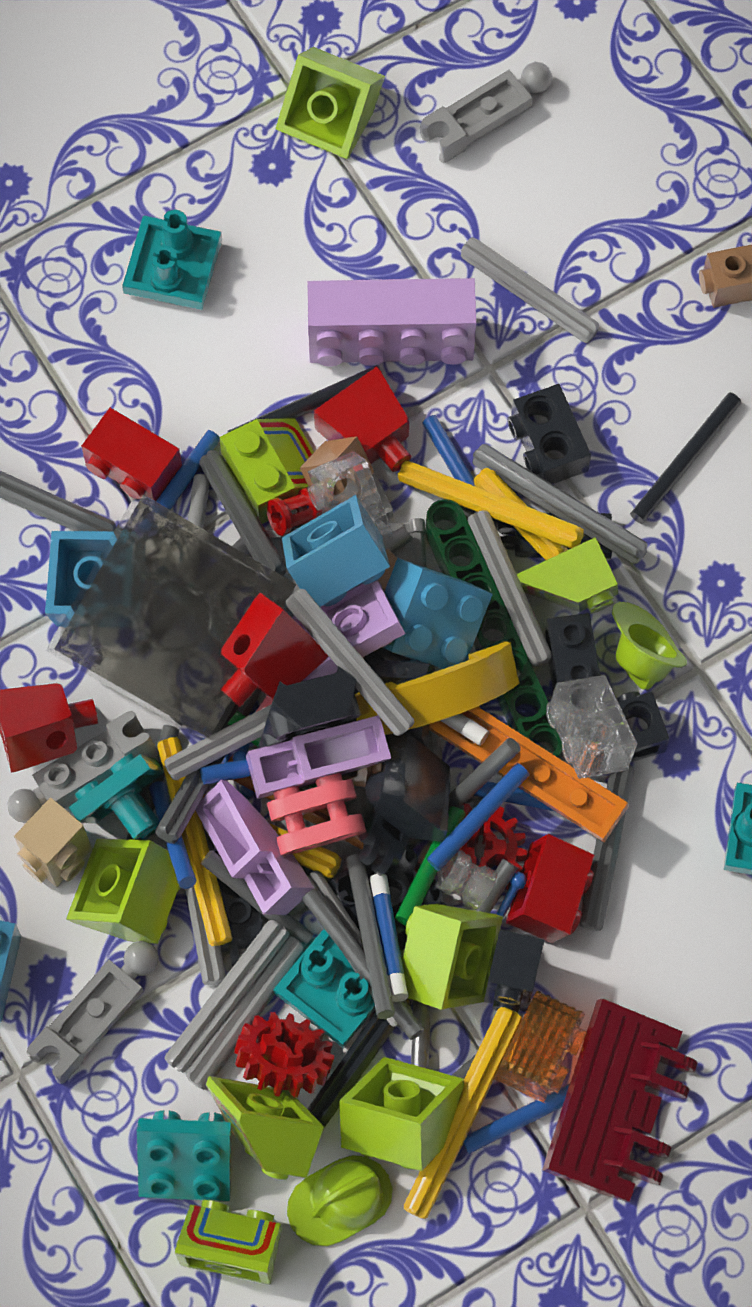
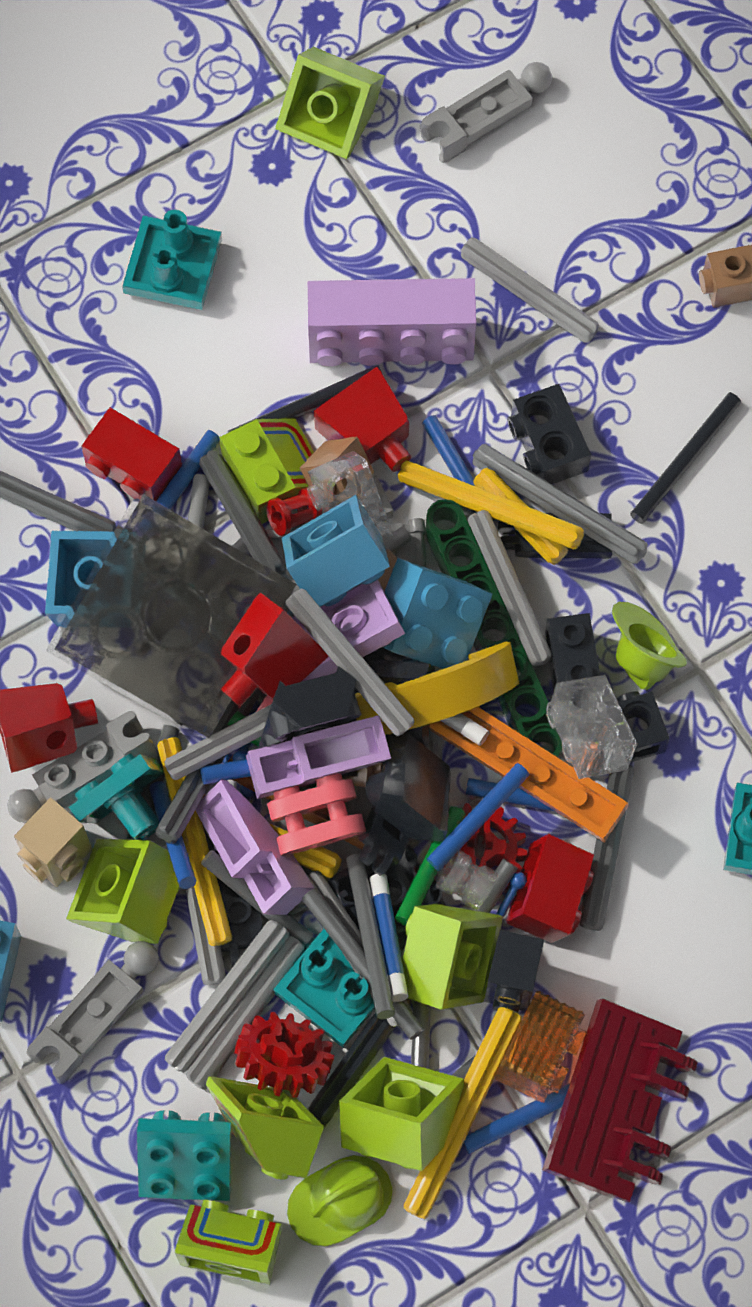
(484, 773): dark grey bar -> none
(573, 579): lime slope -> none

